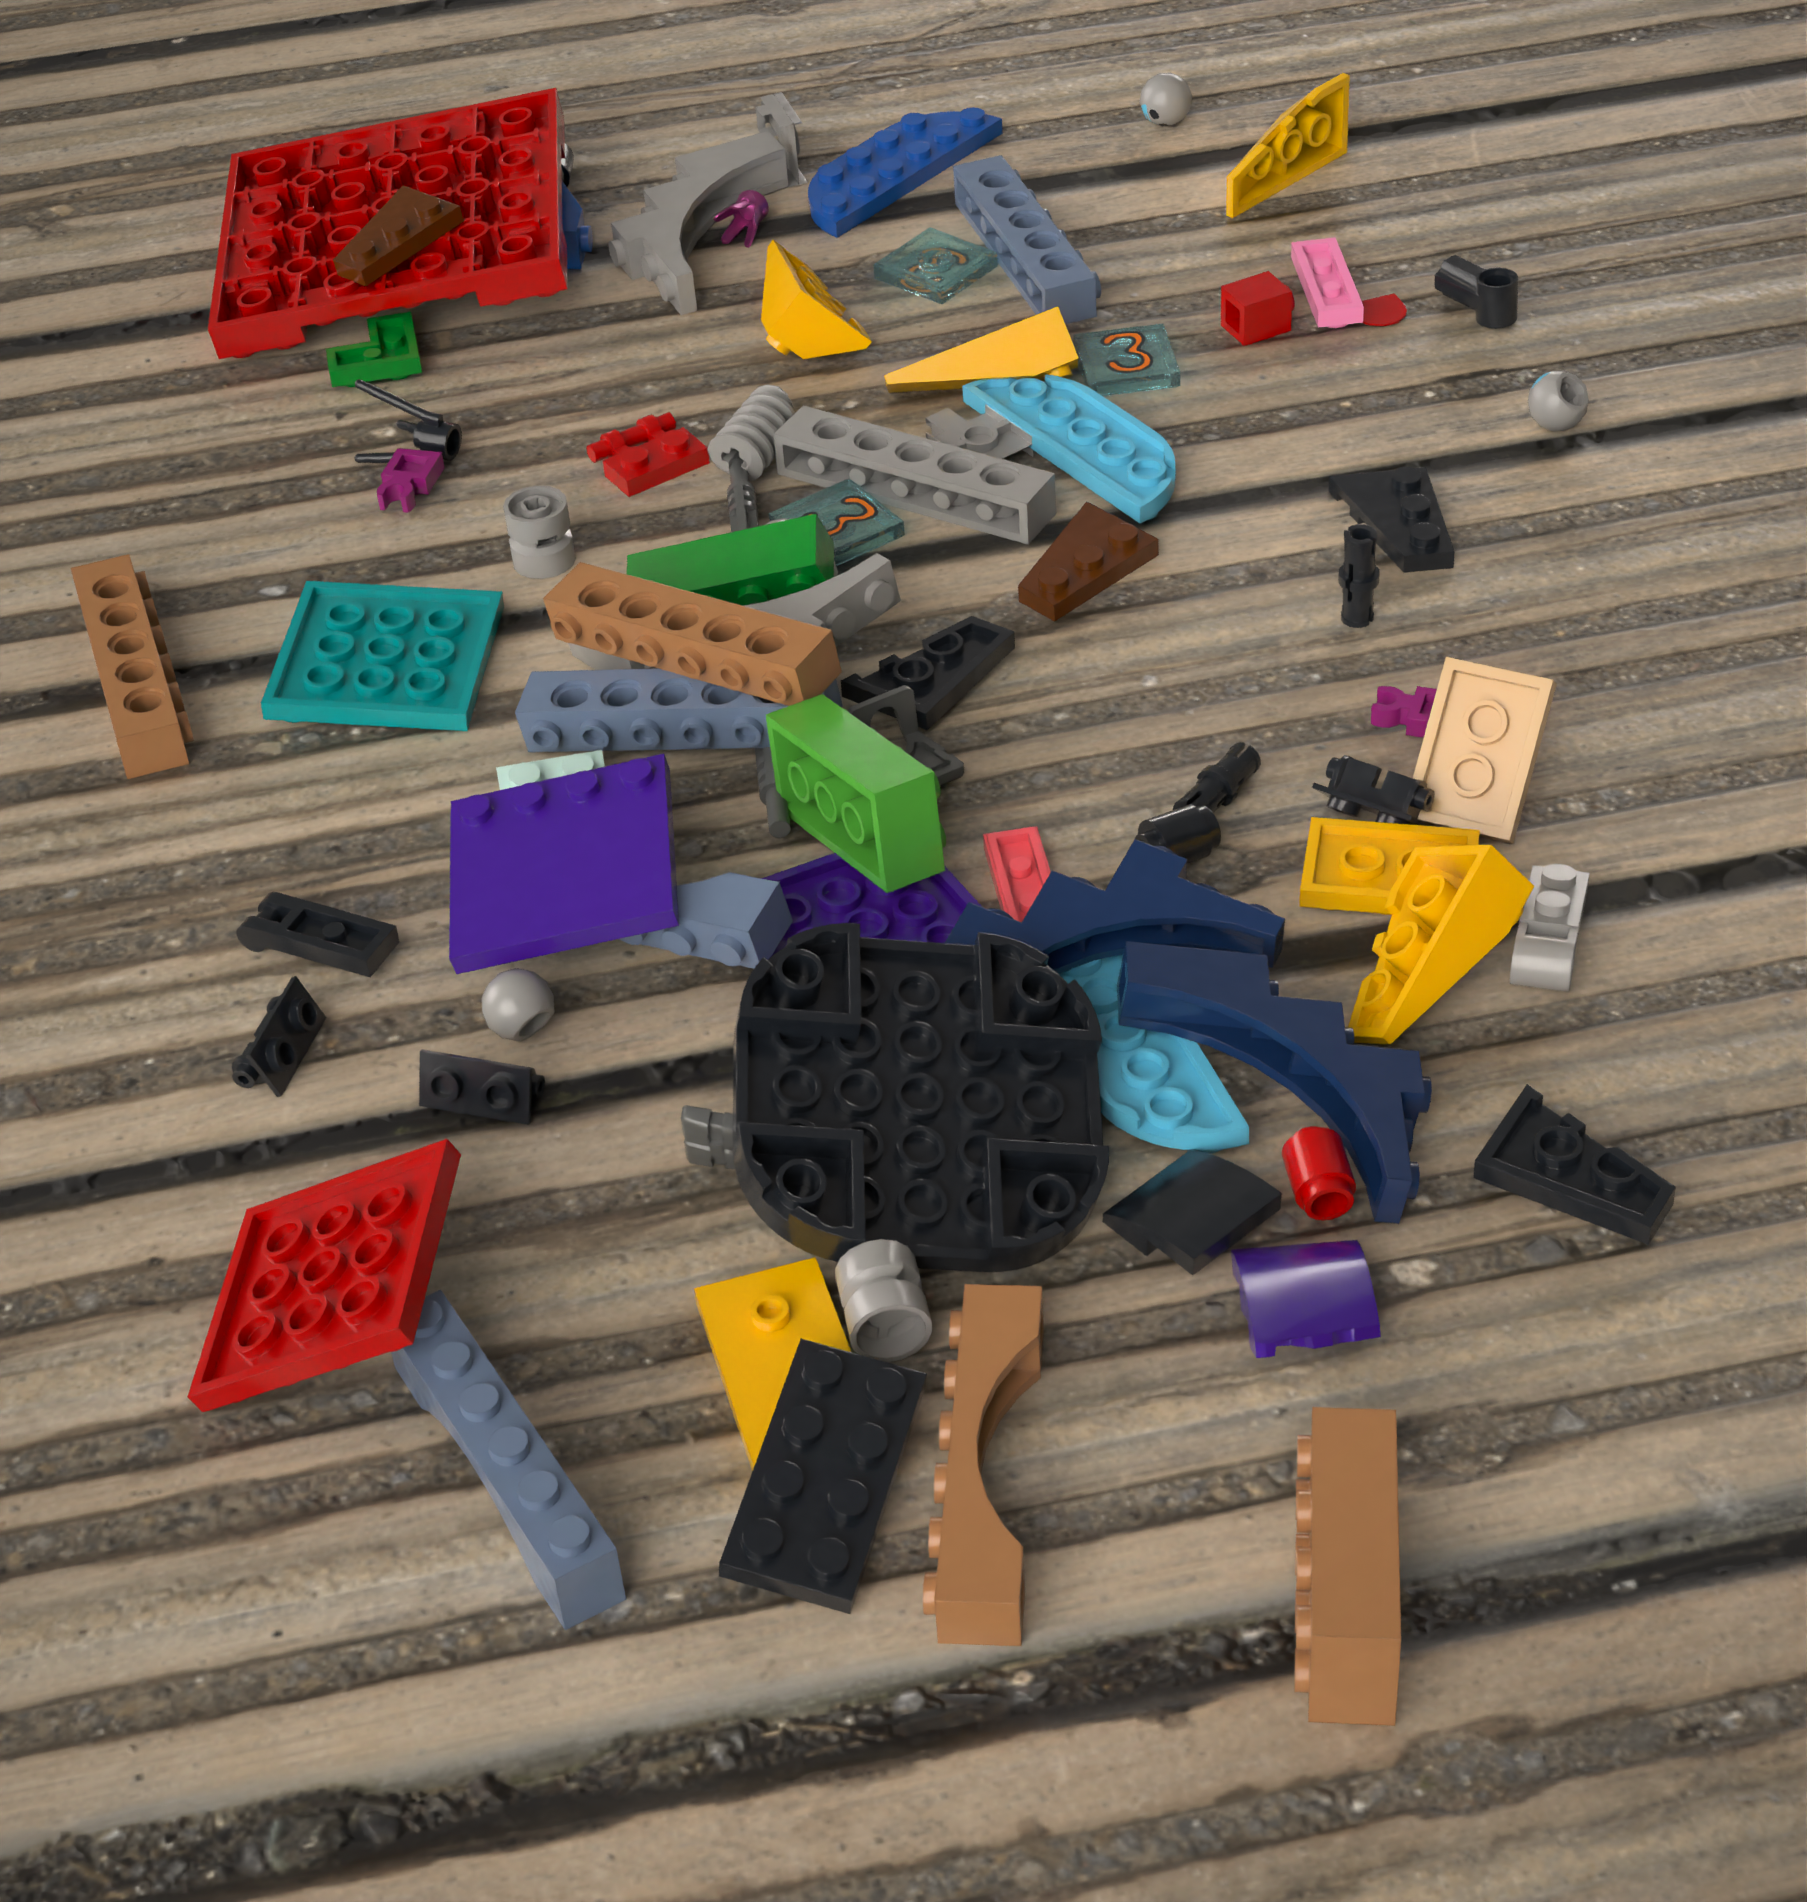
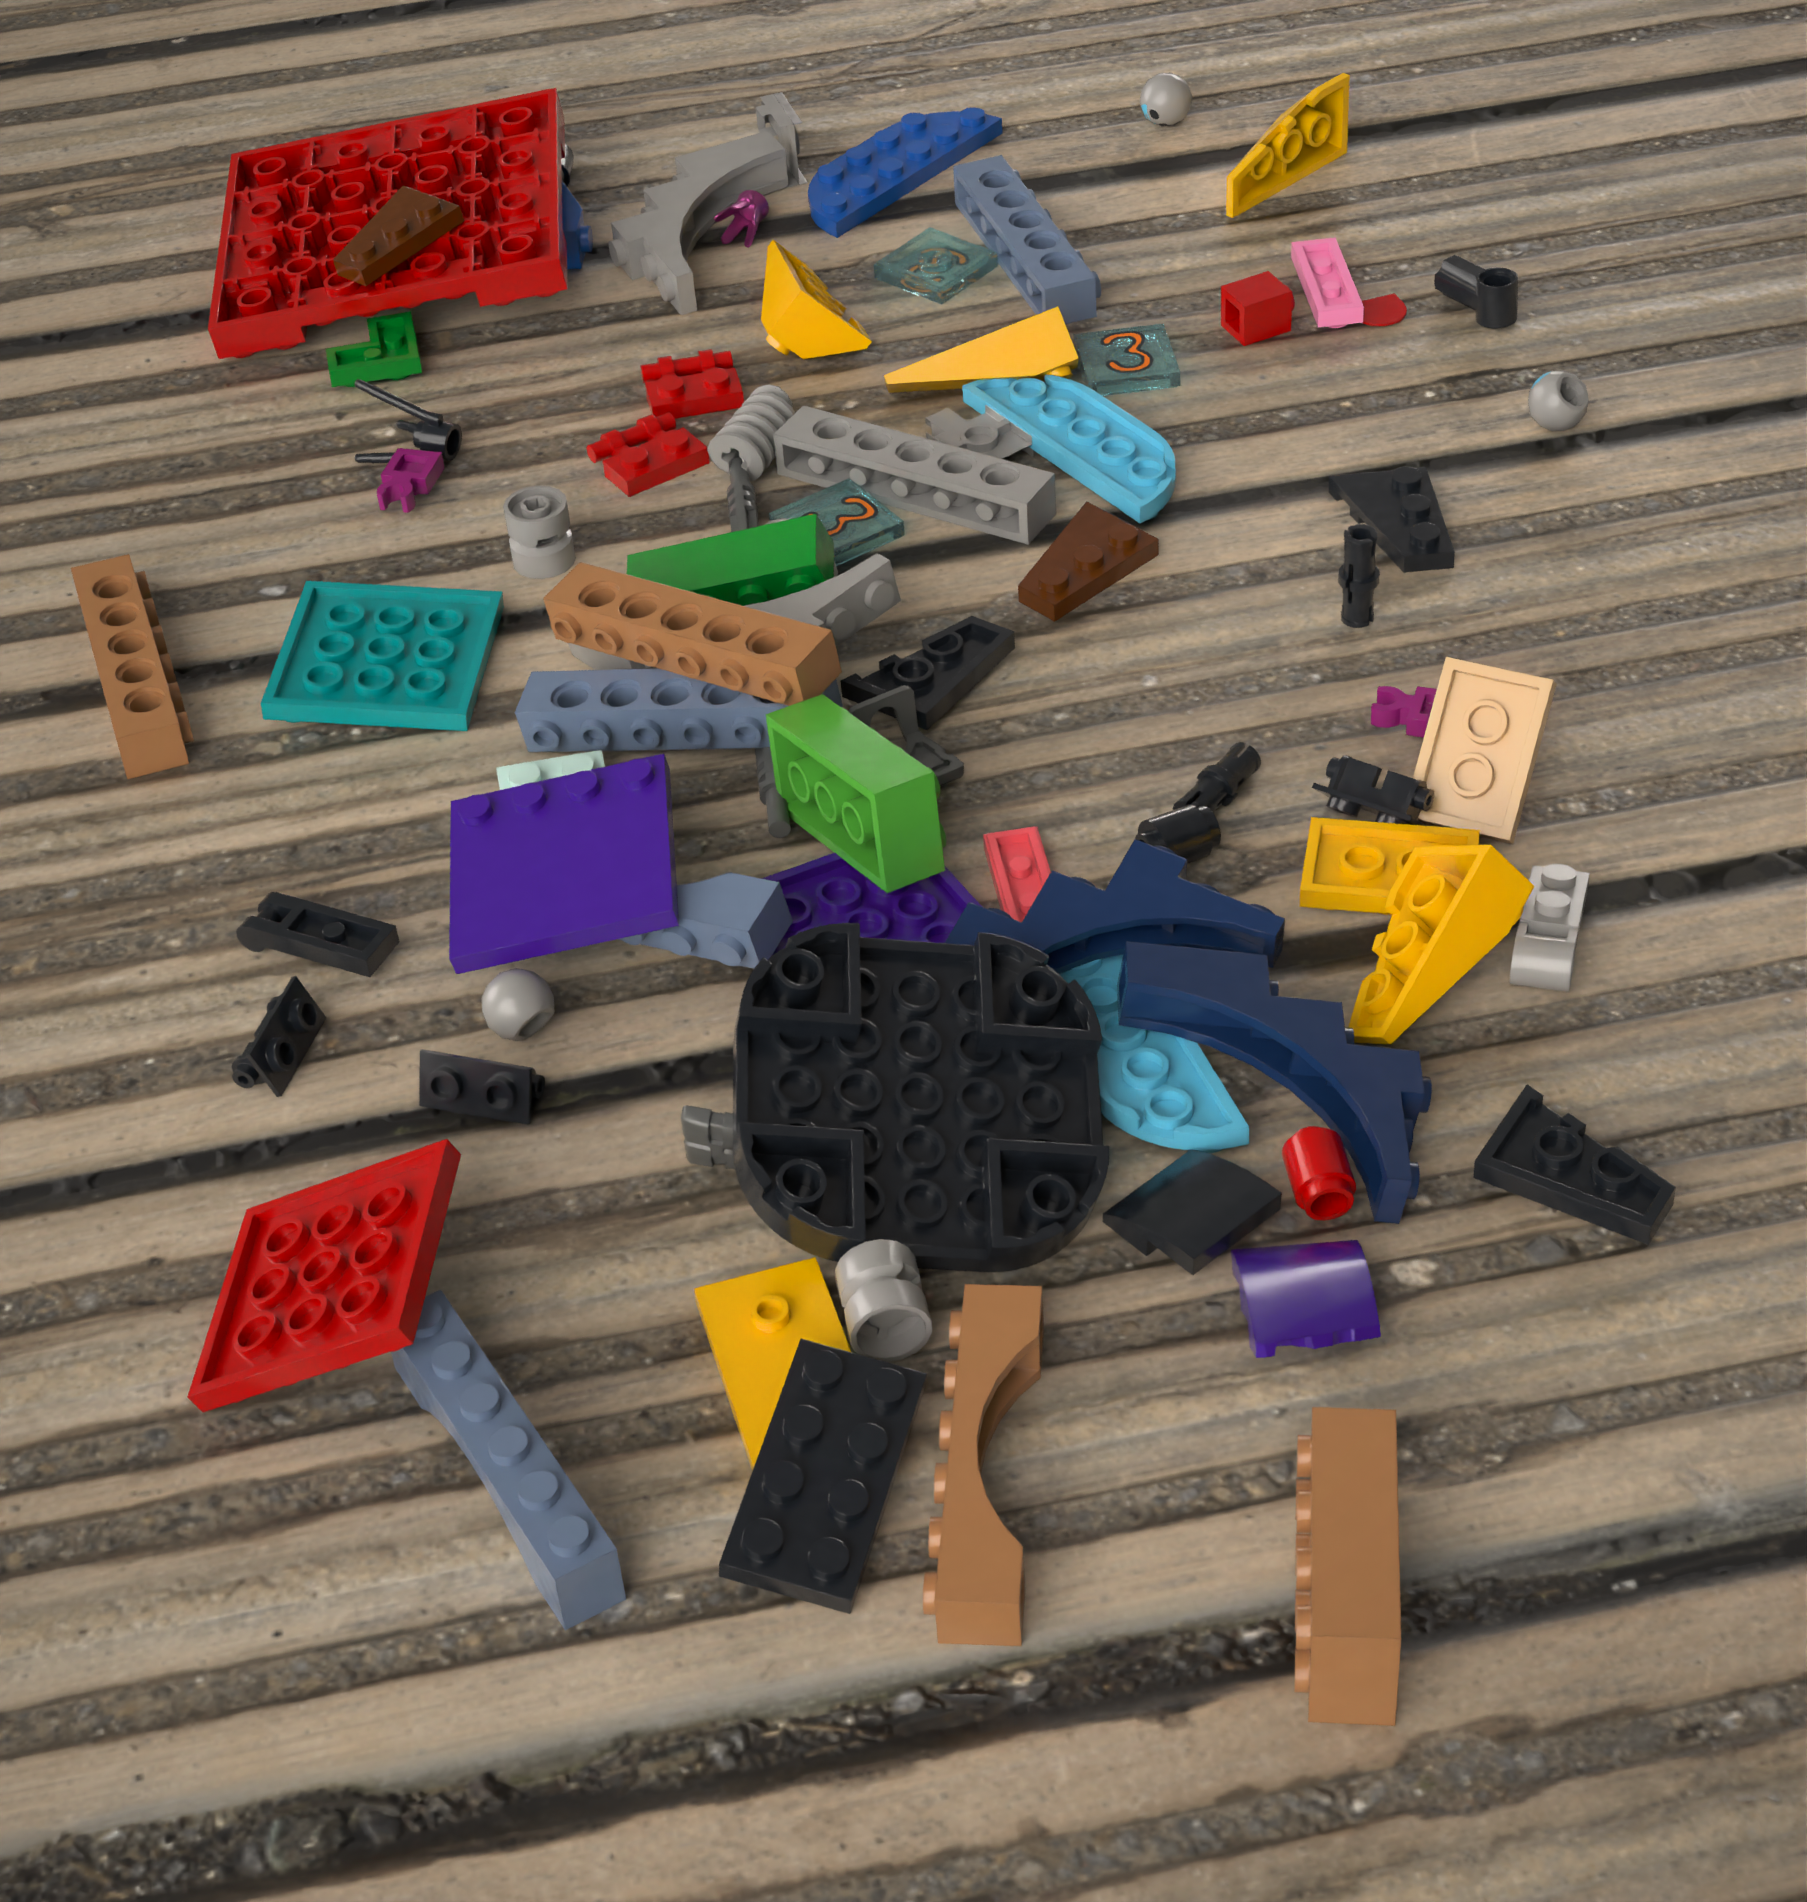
(692, 384): none -> red plate

